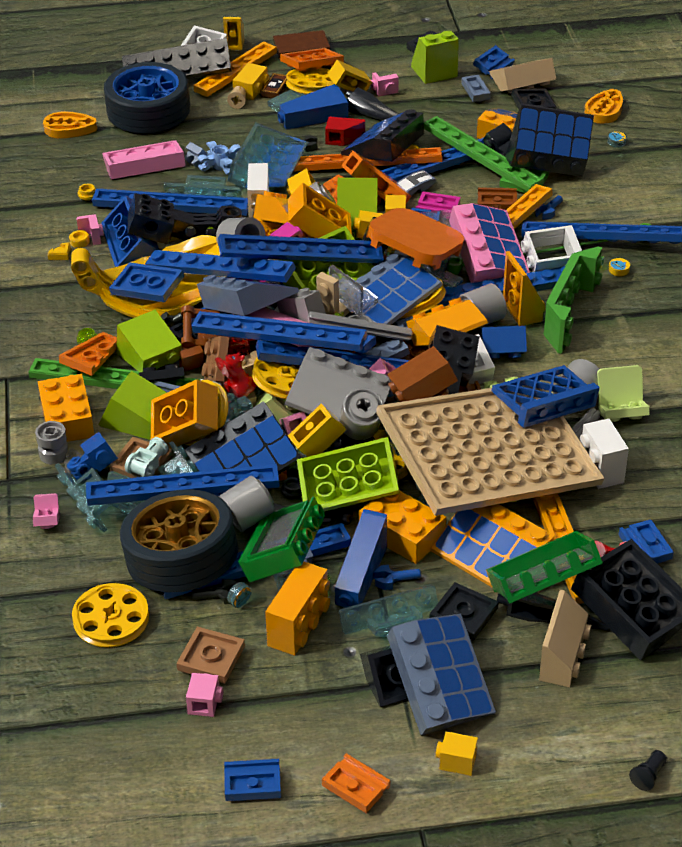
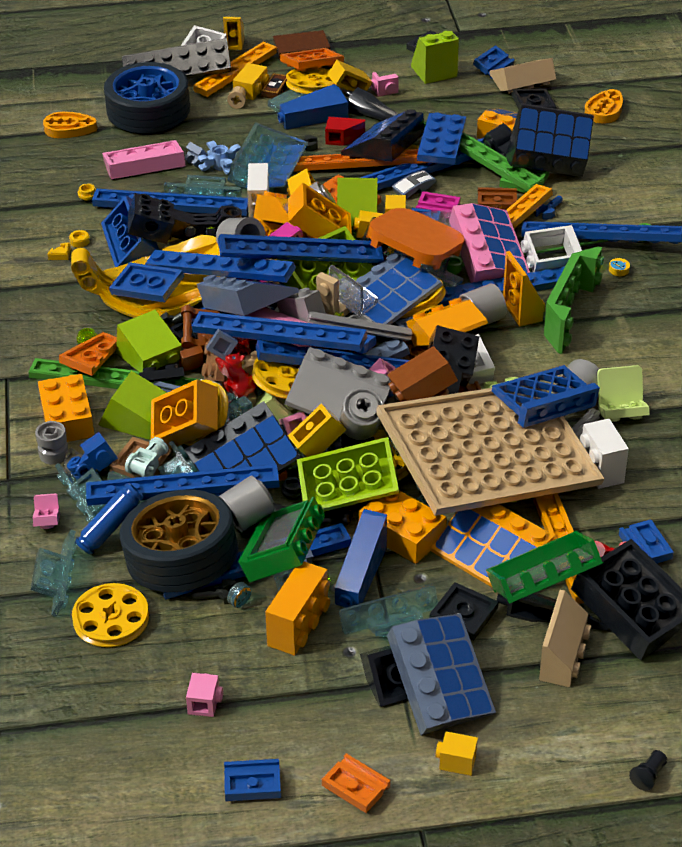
(52, 573): none -> clear light blue bracket
(90, 224): bright pink bracket -> none
(109, 518): none -> blue axle
(211, 653): medium nougat plate -> none
(221, 344): none -> sand blue tile
(362, 168): orange arch -> none
(386, 578): blue bar -> none
(441, 138): none -> blue plate
(475, 88): sand blue plate -> none
(504, 340): blue slope -> none
(617, 139): tile -> none

